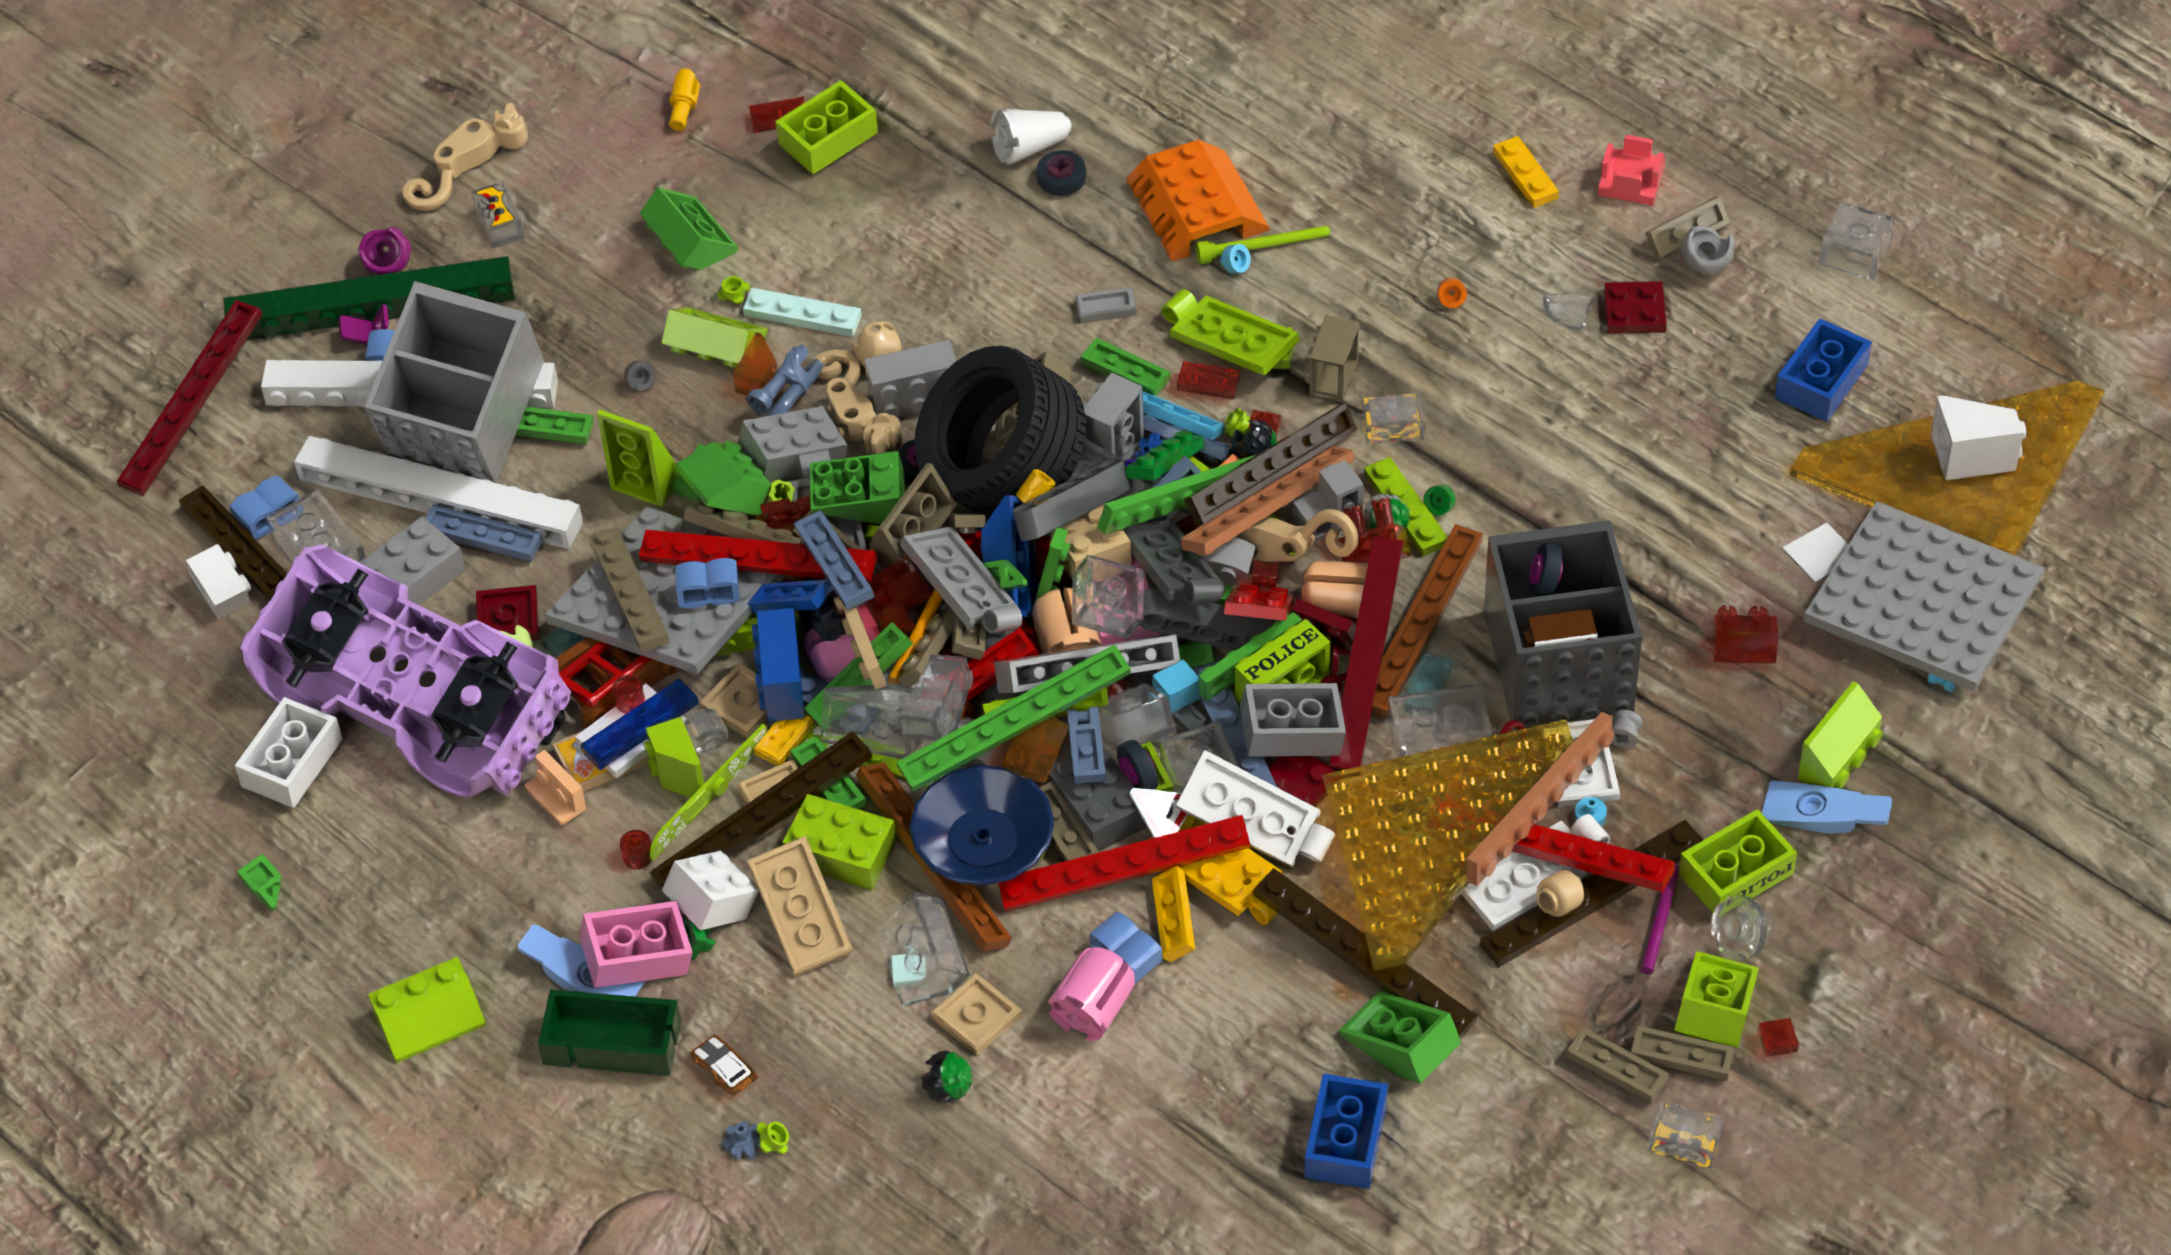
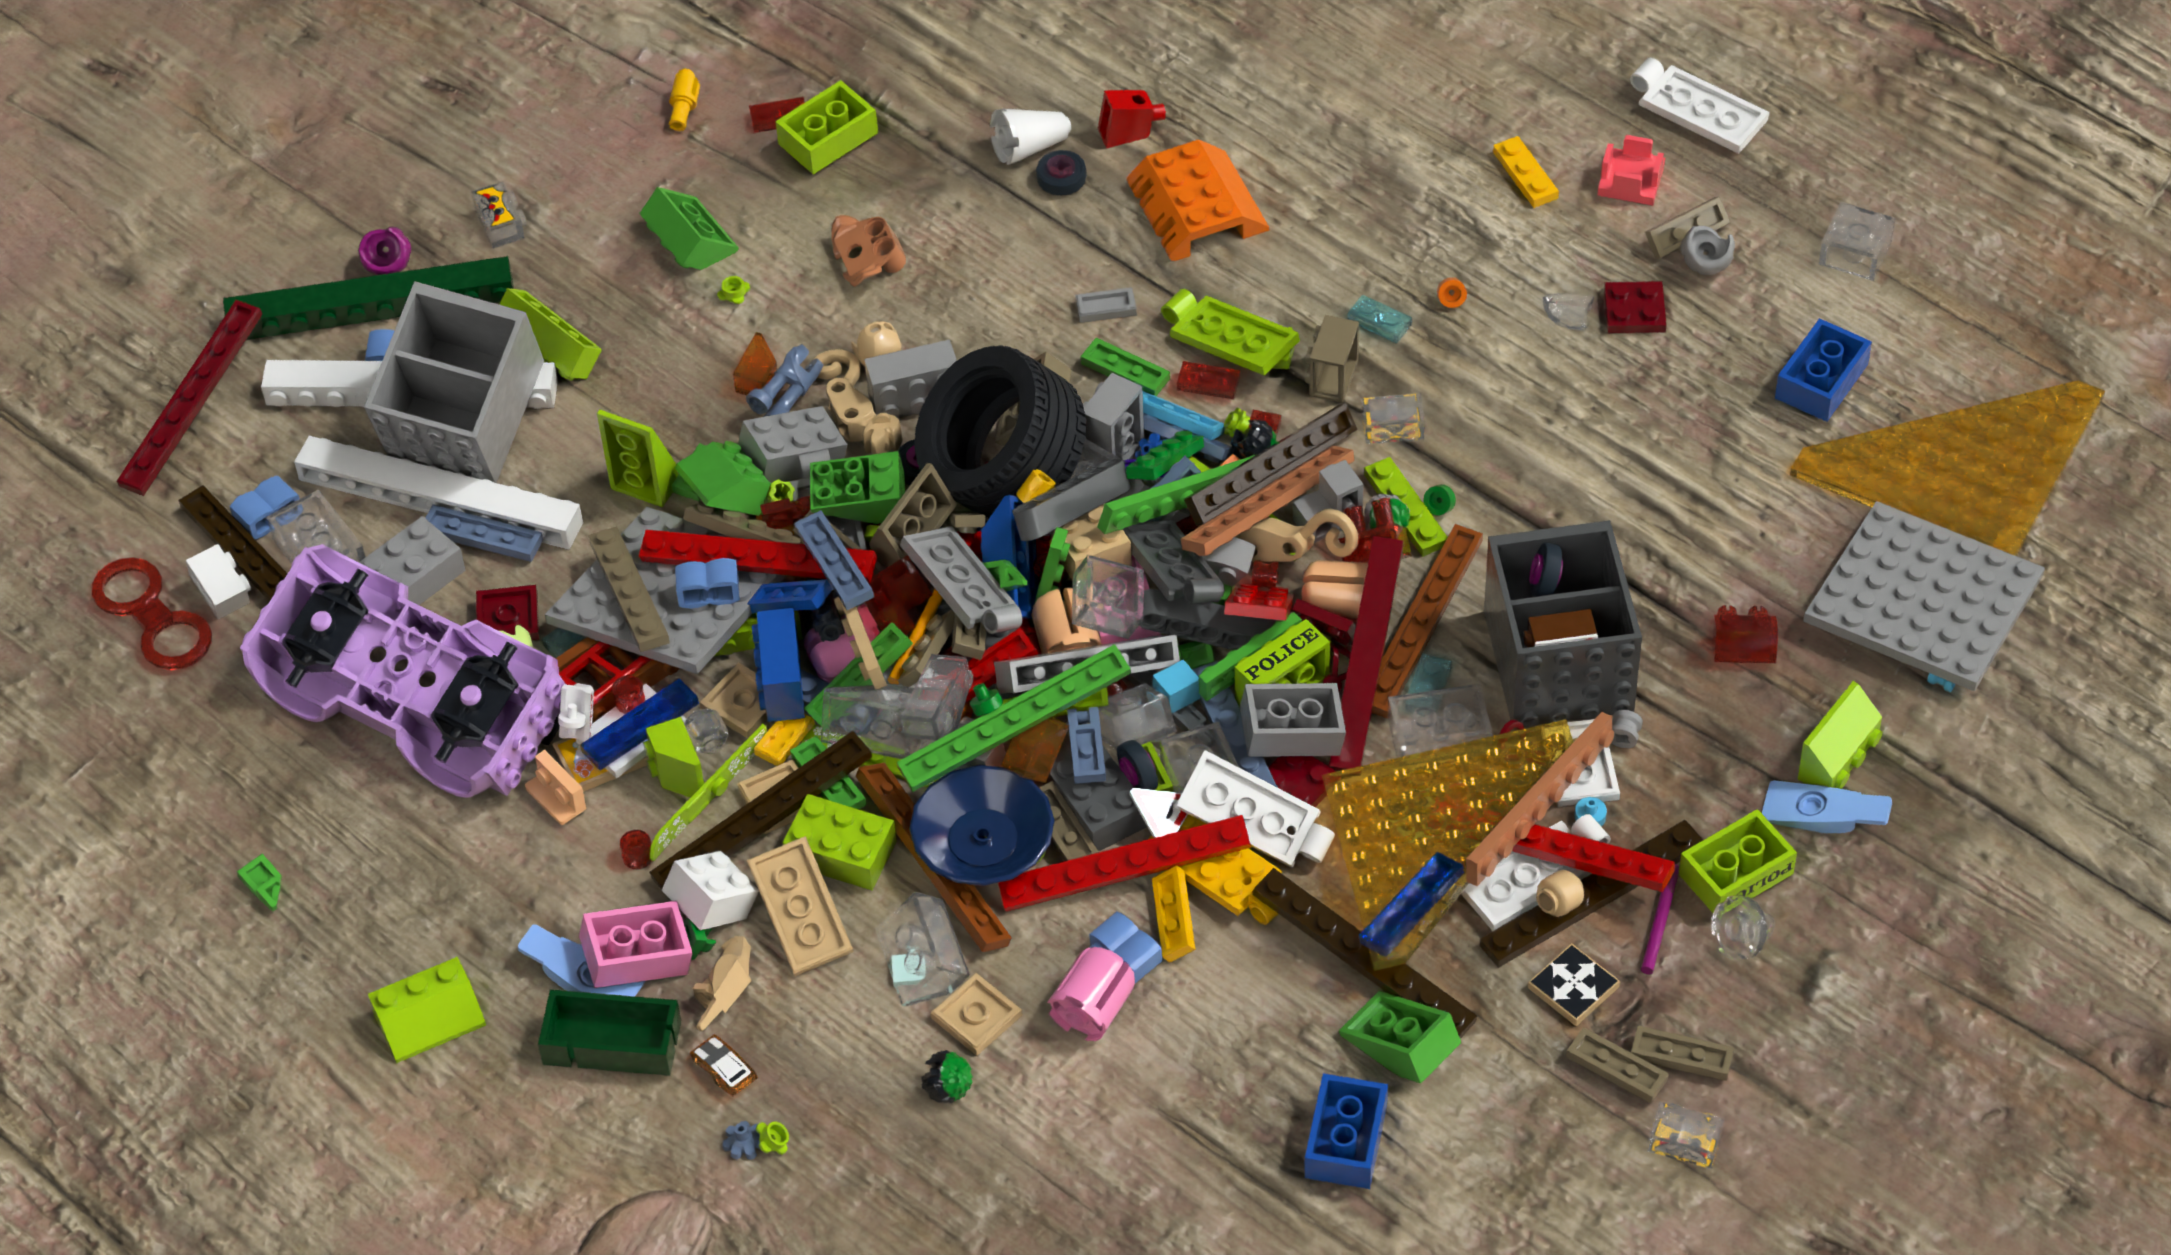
(151, 613): none -> clear red bar
(288, 752): white brick -> none
(358, 329): magenta bracket -> none
(466, 152): tan animal -> none
(555, 425): bright green plate -> none
(556, 338): none -> lime brick
(576, 711): none -> white hips
(639, 375): flat silver tile -> none
(709, 335): lime slope -> none
(725, 980): none -> tan animal
(802, 312): light aqua plate -> none
(878, 246): none -> nougat piece
(985, 700): none -> green tile
(1127, 116): none -> red torso
(1209, 251): lime piece -> none
(1235, 258): medium azure tile -> none
(1380, 319): none -> clear light blue plate
(1411, 904): none -> clear blue plate
(1573, 984): none -> tile
(1698, 105): none -> white hinge
(1716, 999): lime slope -> none
(1778, 1037): clear red plate -> none
(1817, 551): white sticker -> none
(1975, 437): white slope -> none

